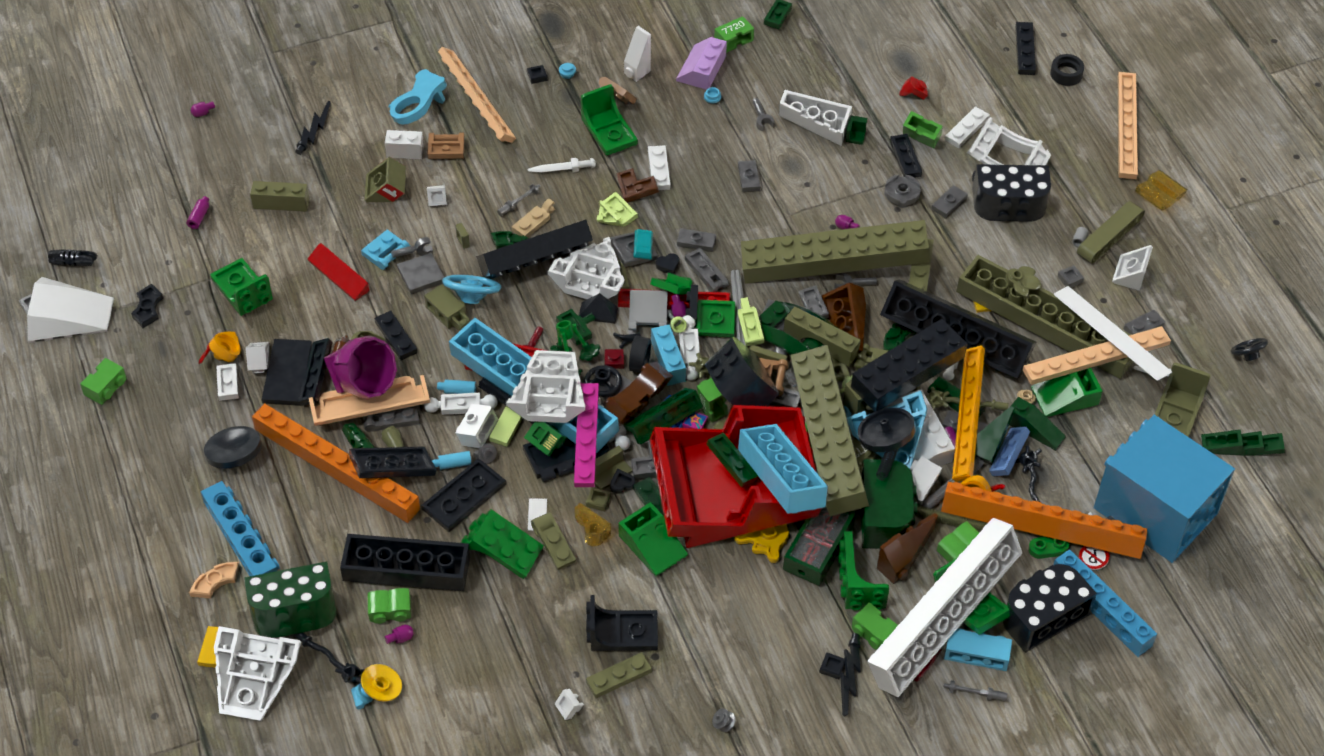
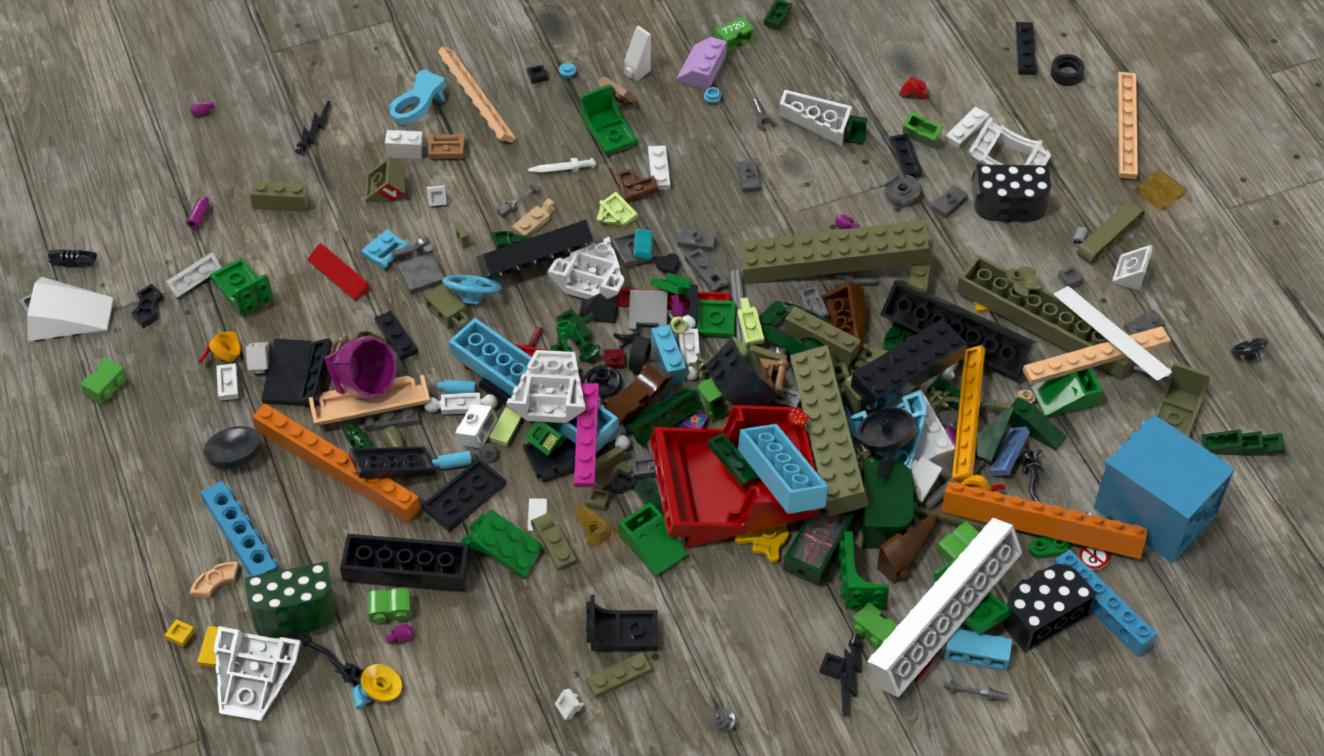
(179, 633): none -> yellow plate
(193, 275): none -> white plate
(796, 418): none -> red tile

